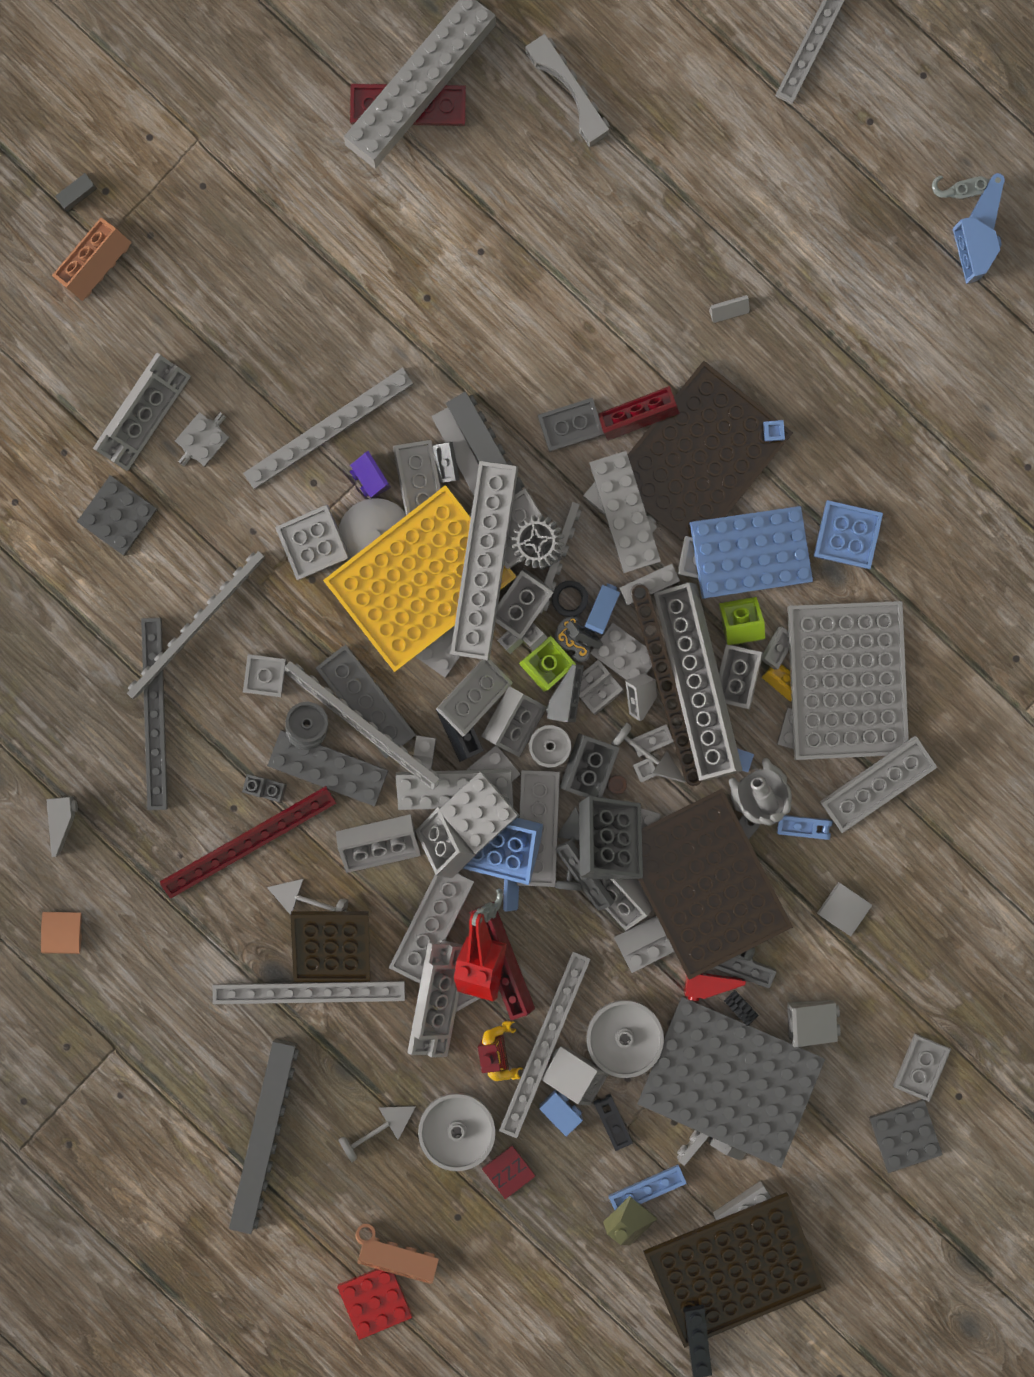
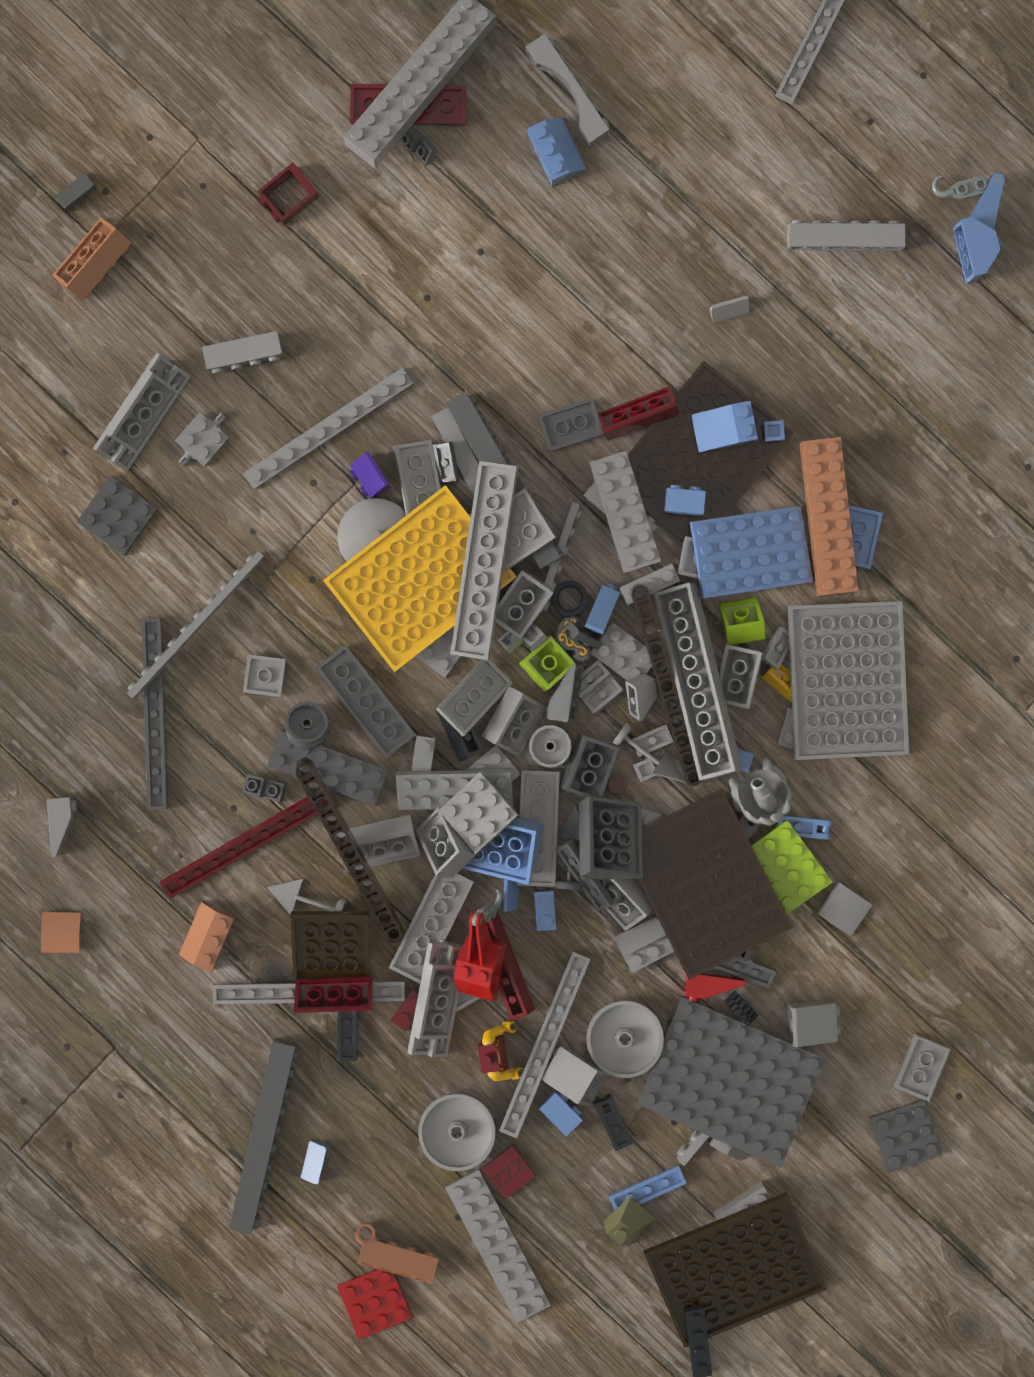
(207, 936): none -> nougat slope
(242, 352): none -> light grey brick
(291, 170): none -> dark red window
(312, 542): light grey plate -> none
(314, 1162): none -> slope
(334, 995): none -> dark red slope
(347, 842): none -> dark brown beam
(348, 1036): none -> black plate
(367, 729): light grey plate -> none
(396, 1118): light grey piece -> none
(405, 1014): none -> dark red plate
(418, 143): none -> dark grey slope
(497, 1245): none -> light grey plate
(545, 909): none -> medium blue brick
(554, 539): light grey gear -> none
(555, 150): none -> medium blue slope
(684, 501): none -> medium blue brick
(724, 427): none -> medium blue slope
(790, 866): none -> lime plate
(828, 516): none -> nougat brick
(846, 236): none -> light grey brick
(878, 784): light grey plate -> none

